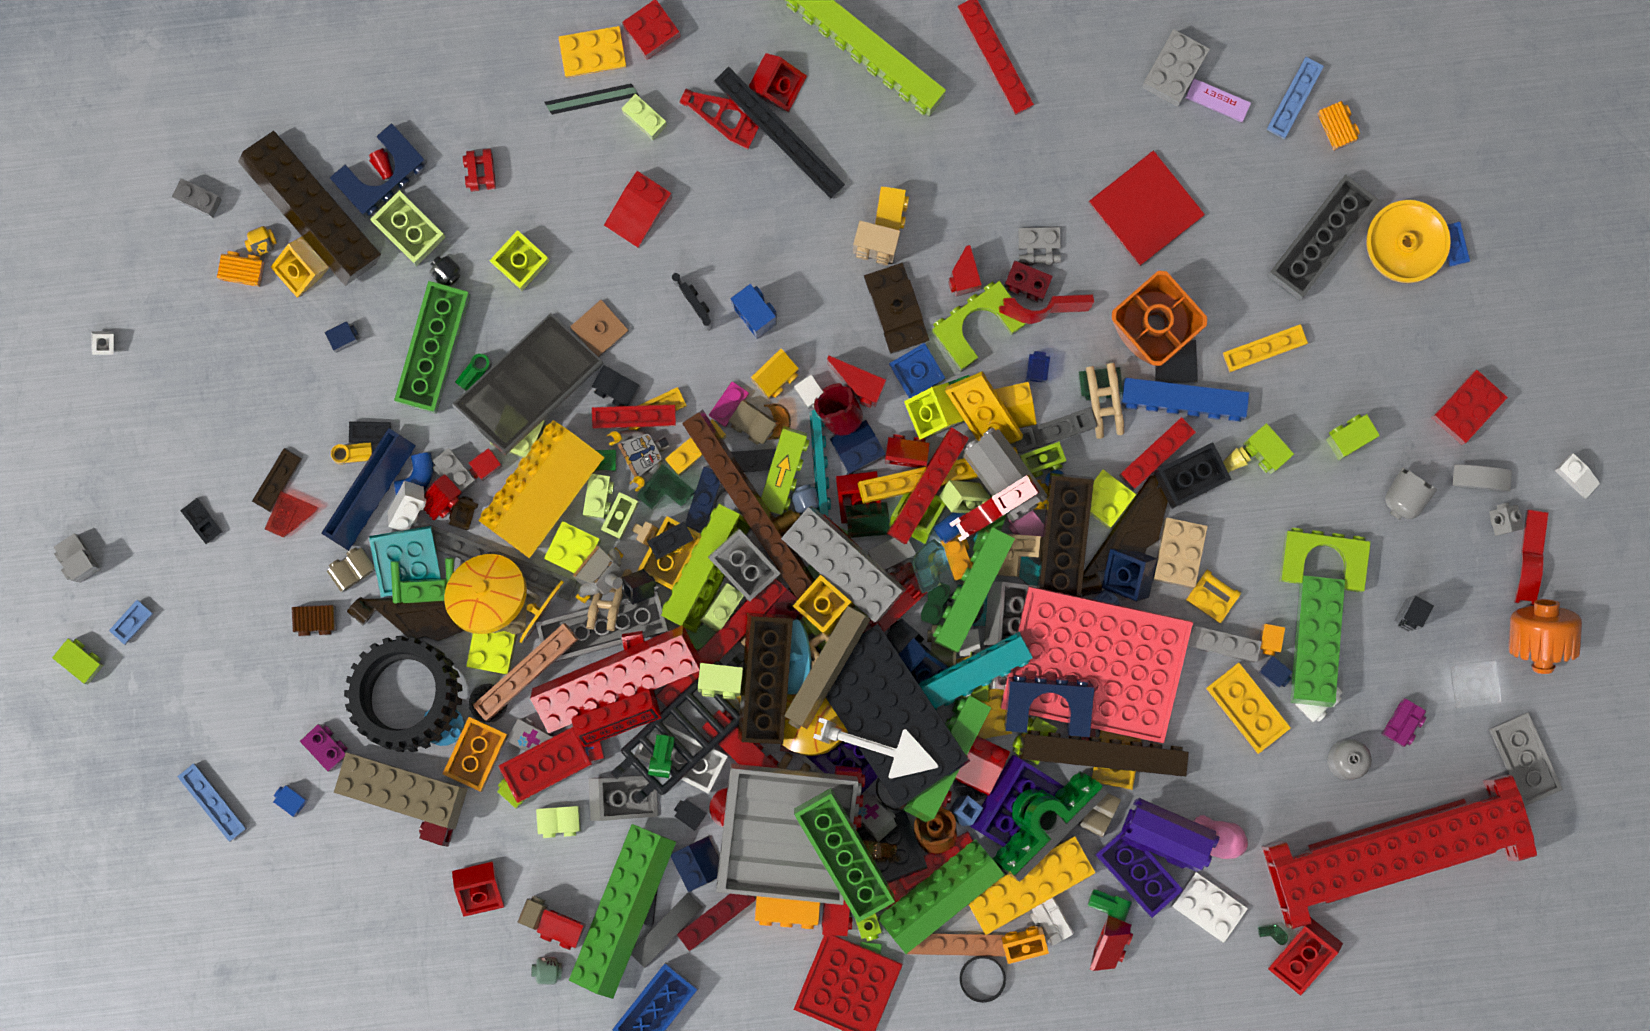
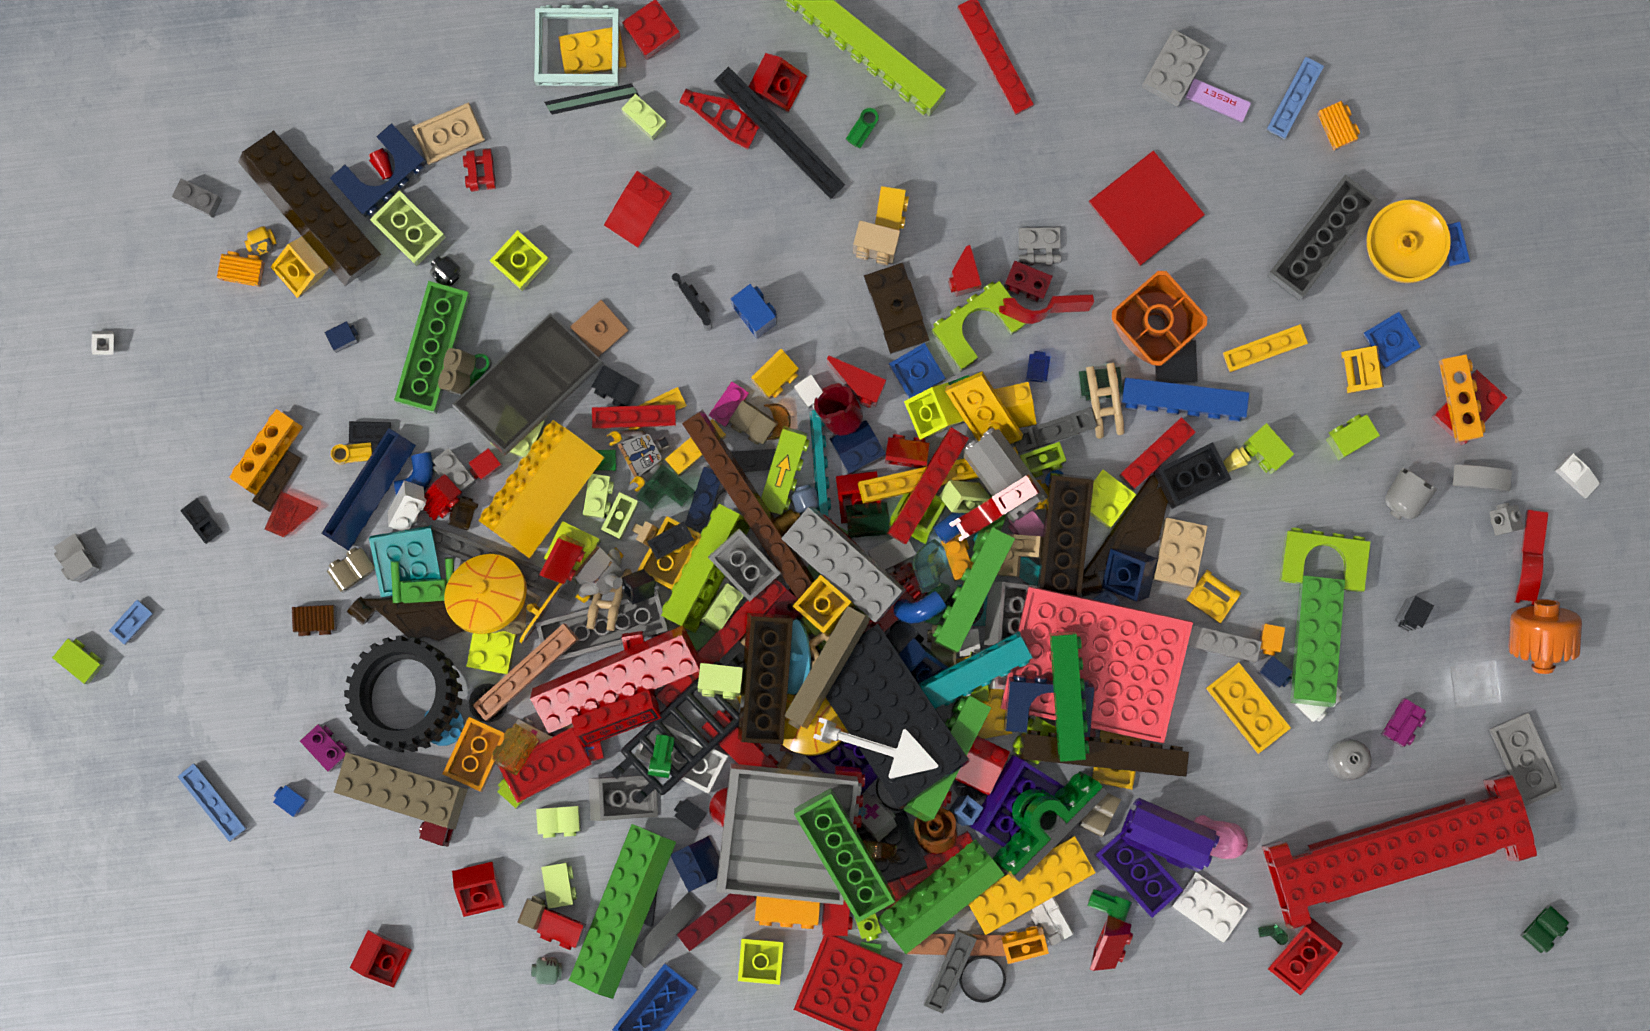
(275, 448): none -> light orange brick
(380, 959): none -> red slope
(448, 133): none -> tan tile
(456, 371): none -> dark tan brick
(515, 749): none -> clear yellow brick
(558, 885): none -> yellowish green brick
(563, 559): none -> red slope
(569, 12): none -> light aqua window
(760, 961): none -> neon yellow brick
(861, 129): none -> green piece
(920, 610): none -> blue cylinder
(950, 971): none -> dark grey plate
(1067, 696): none -> green brick
(1369, 369): none -> yellow plate
(1393, 339): none -> blue plate
(1461, 430): none -> light orange brick
(1545, 929): none -> dark green brick

